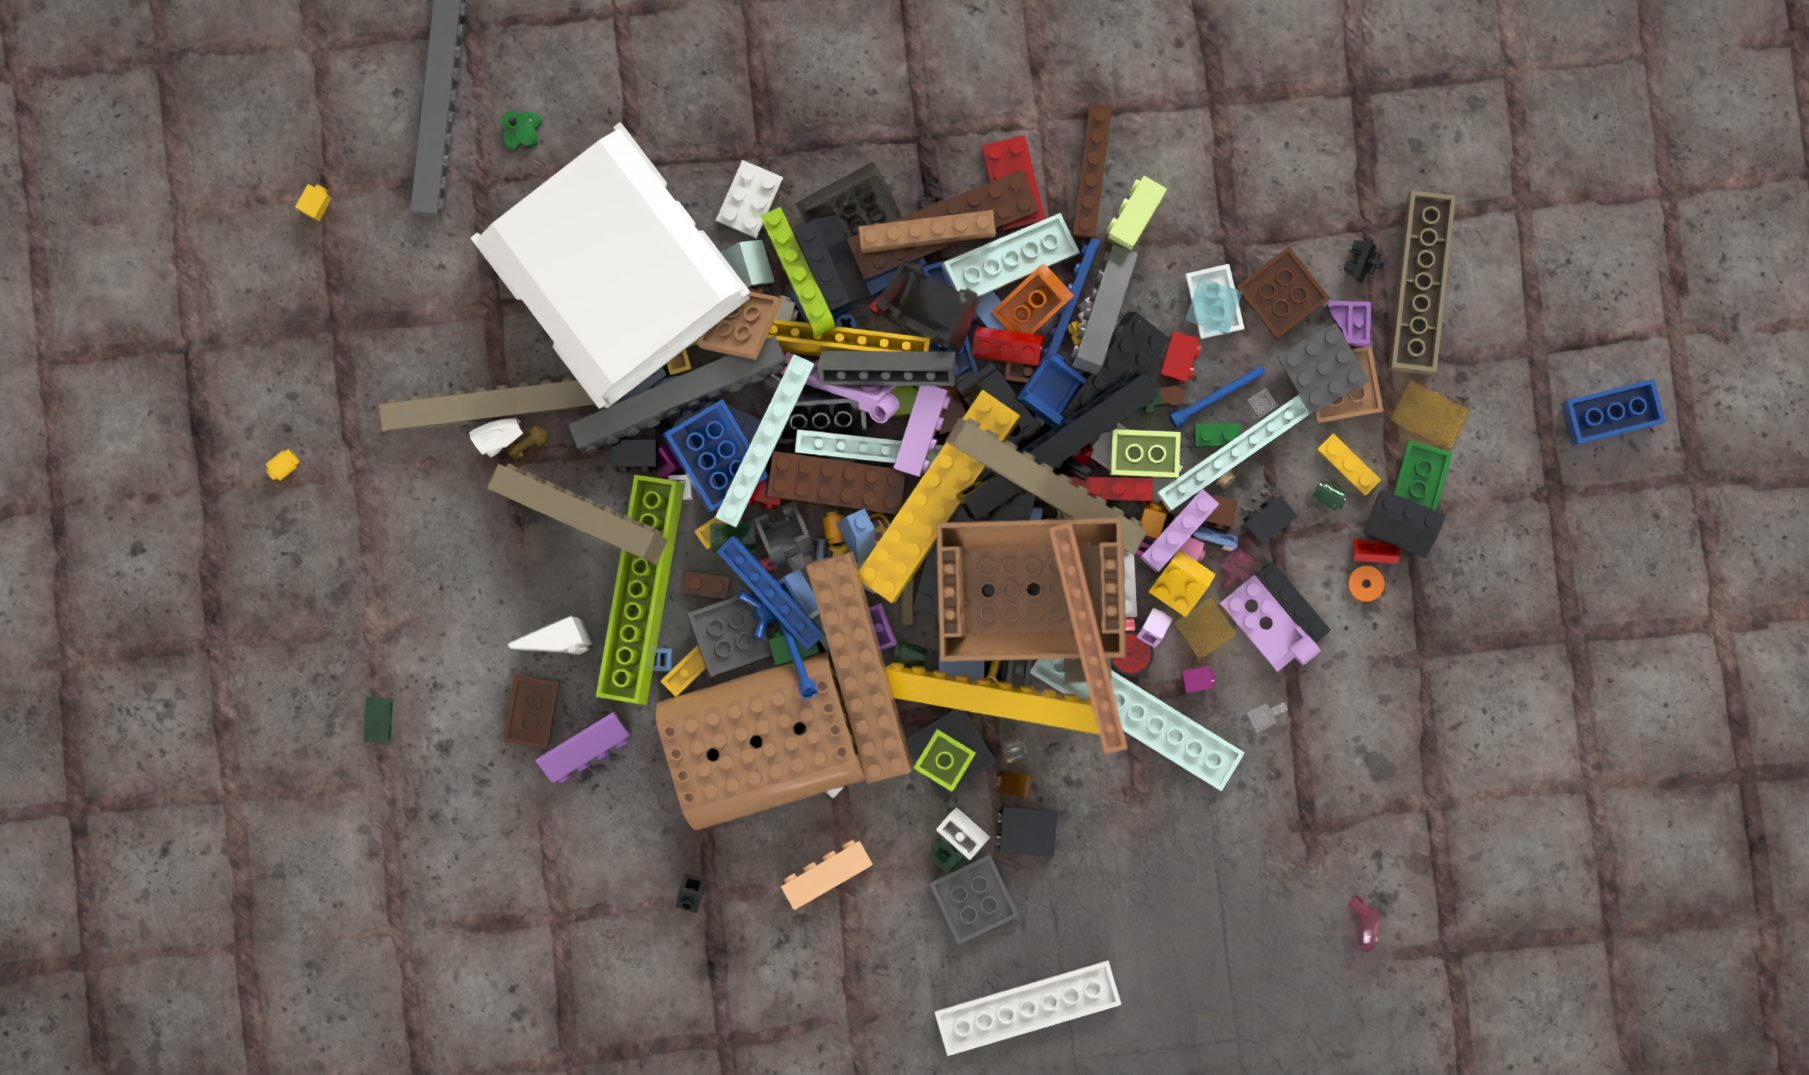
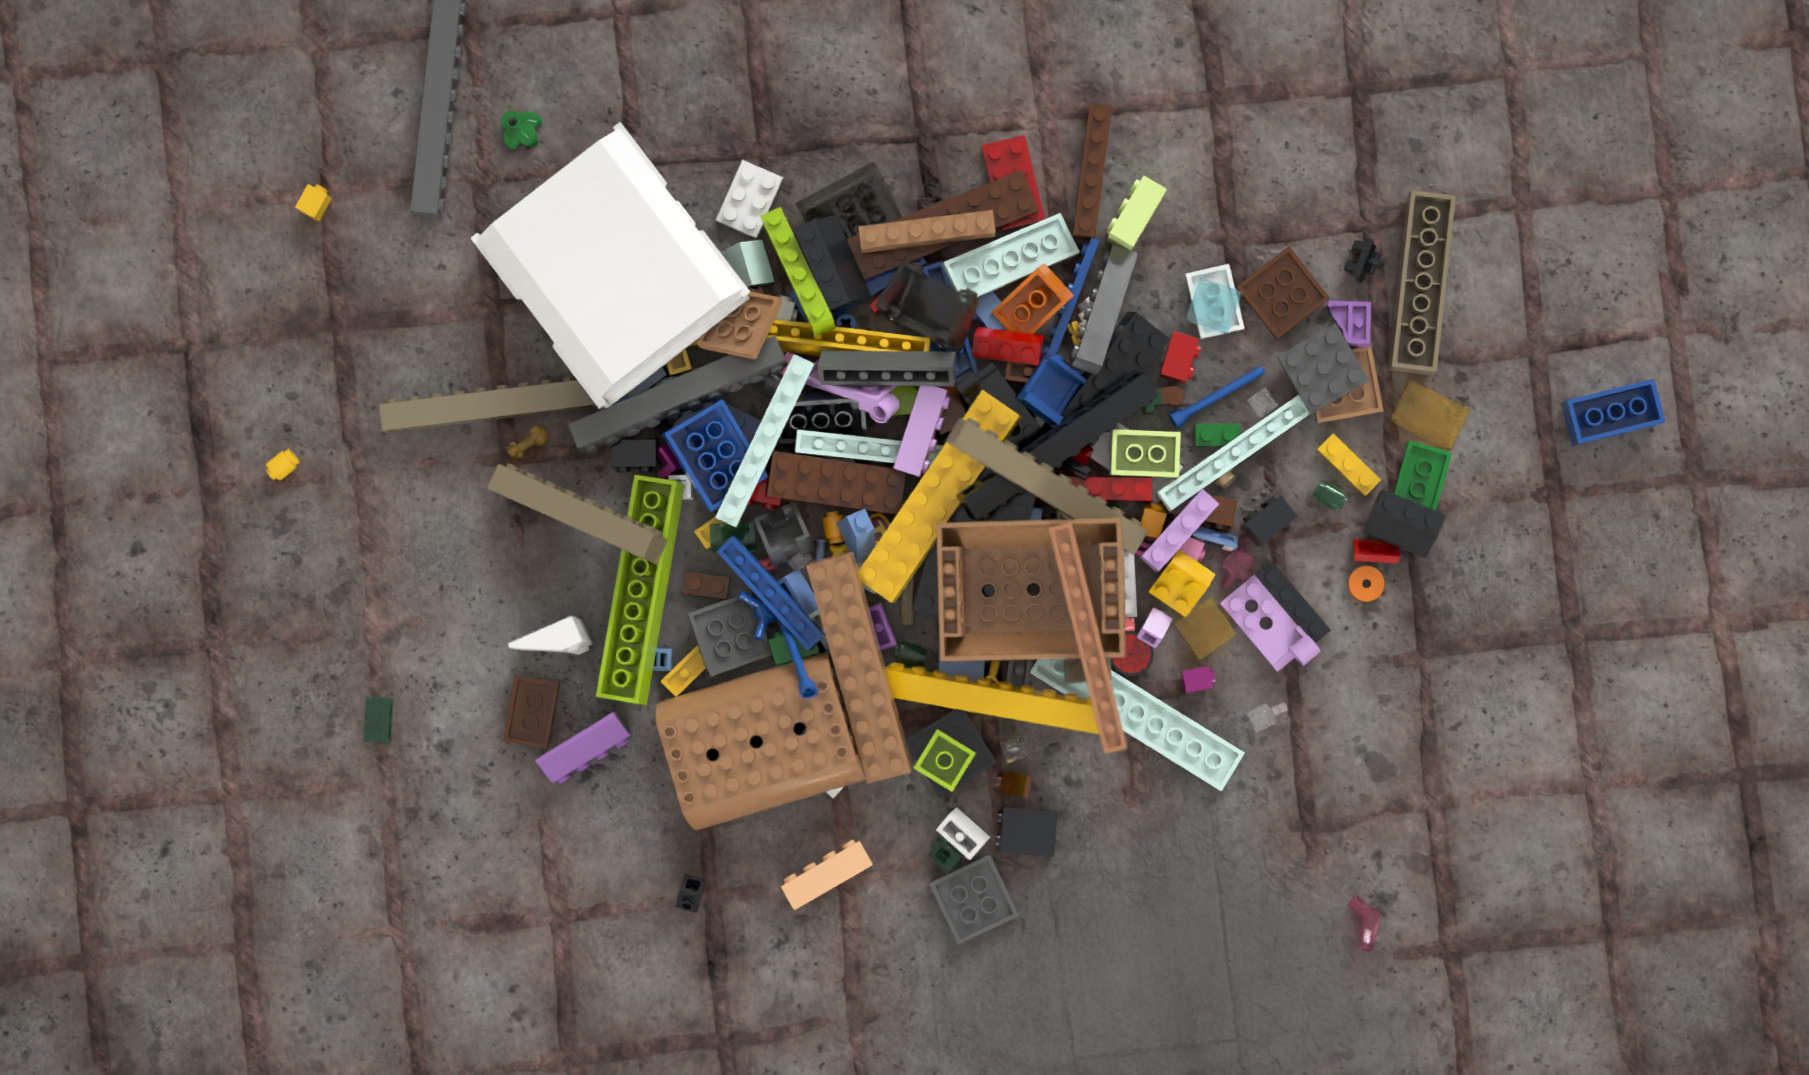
(495, 435): white slope -> none
(1027, 1008): white plate -> none

